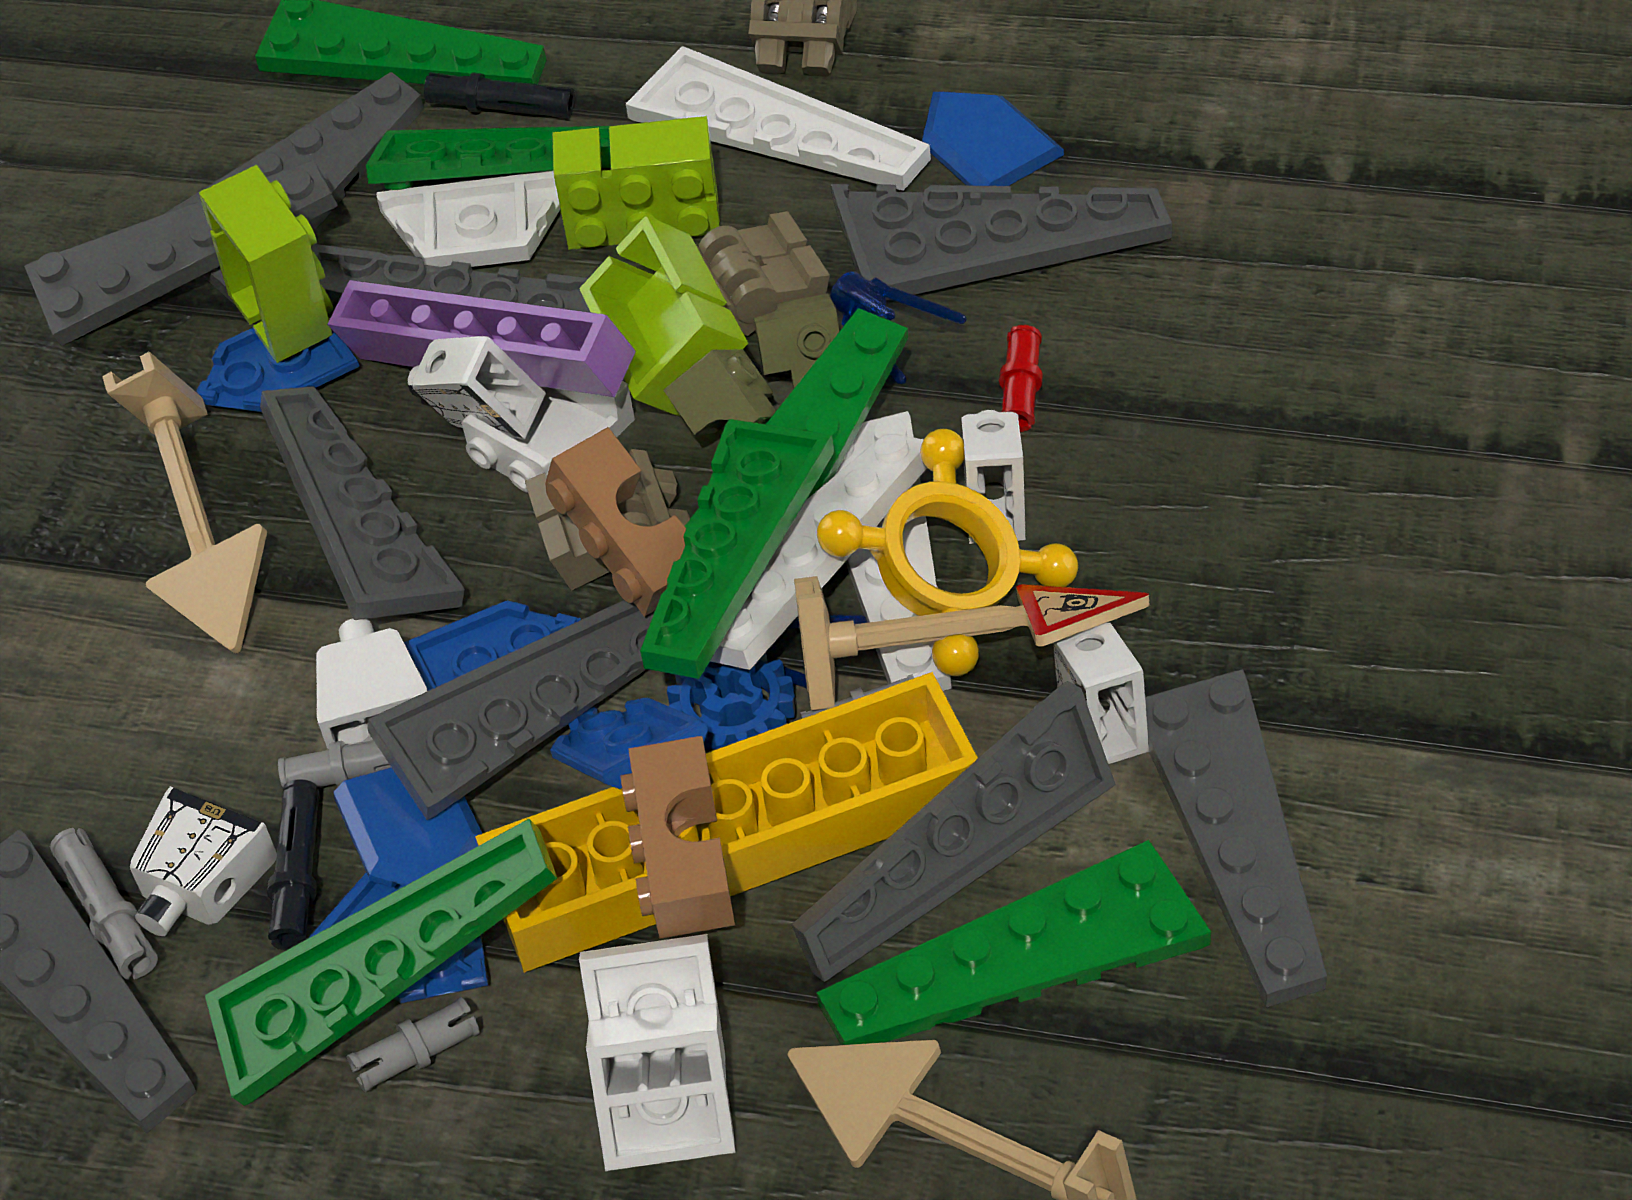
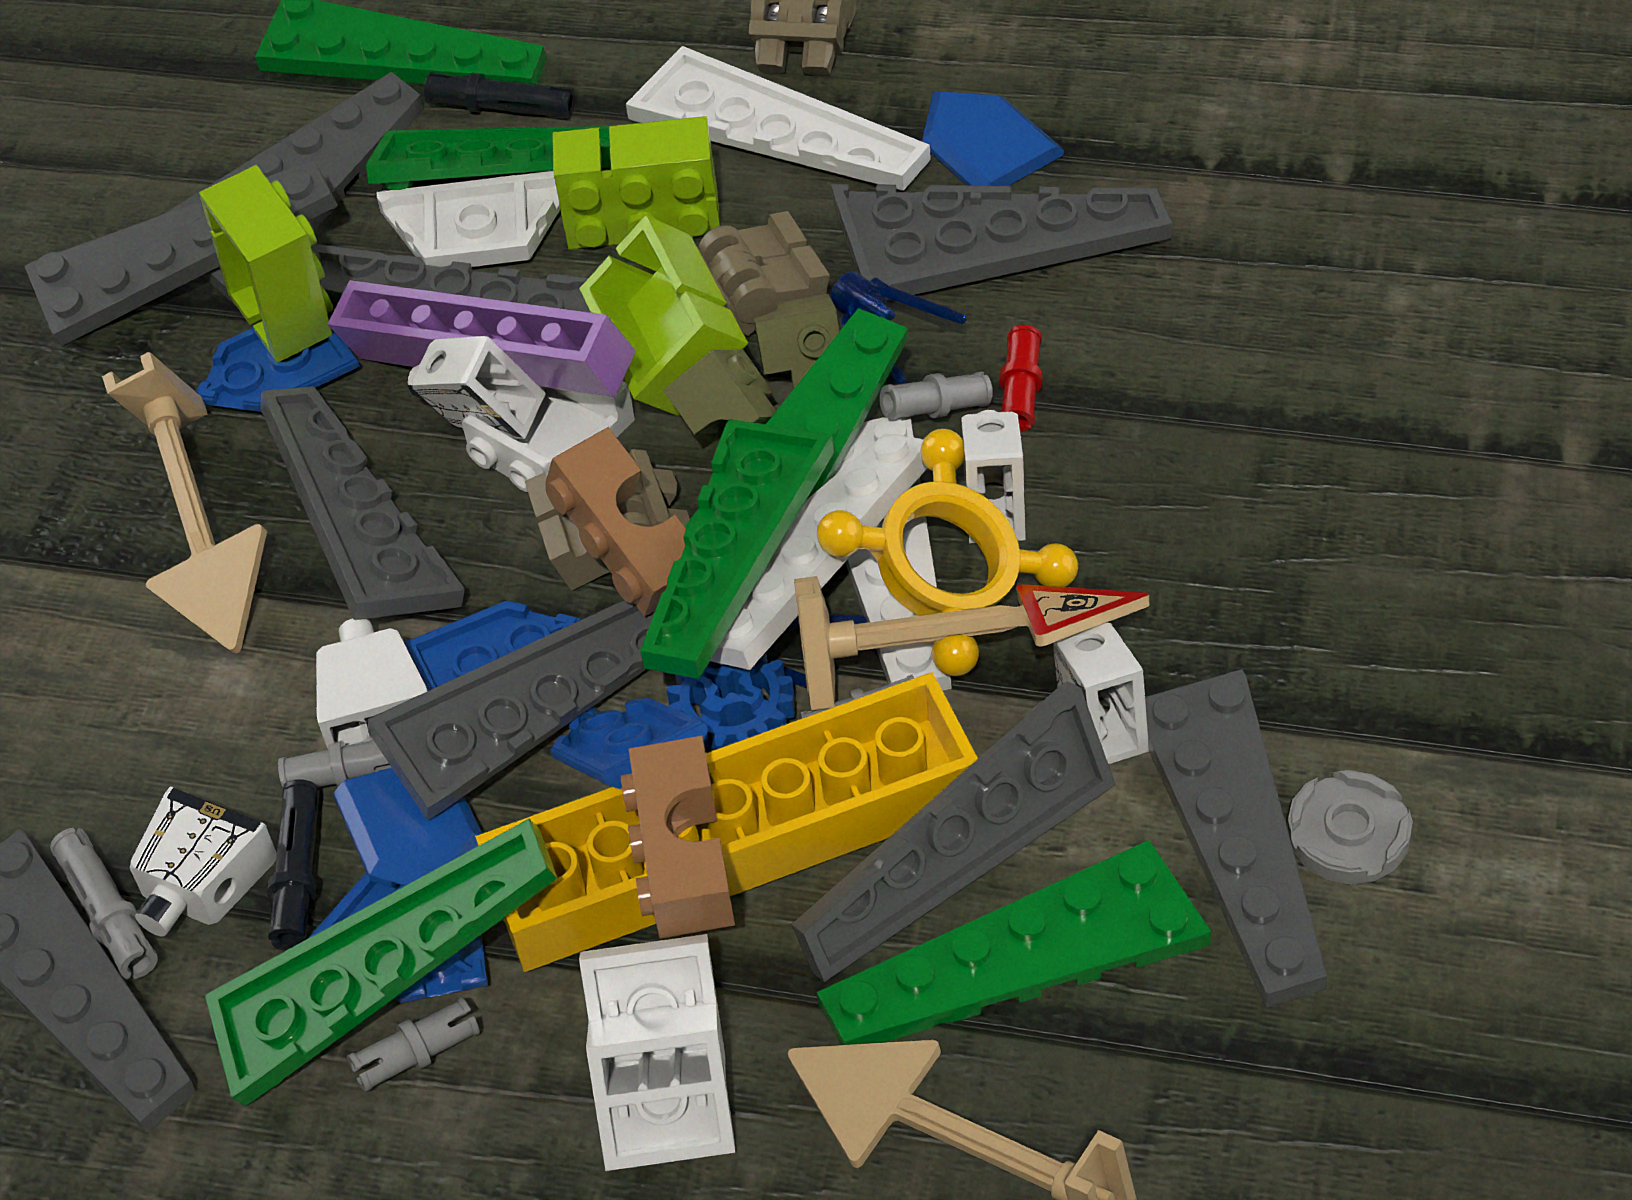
(936, 395): none -> light grey pin
(1349, 827): none -> light grey tile

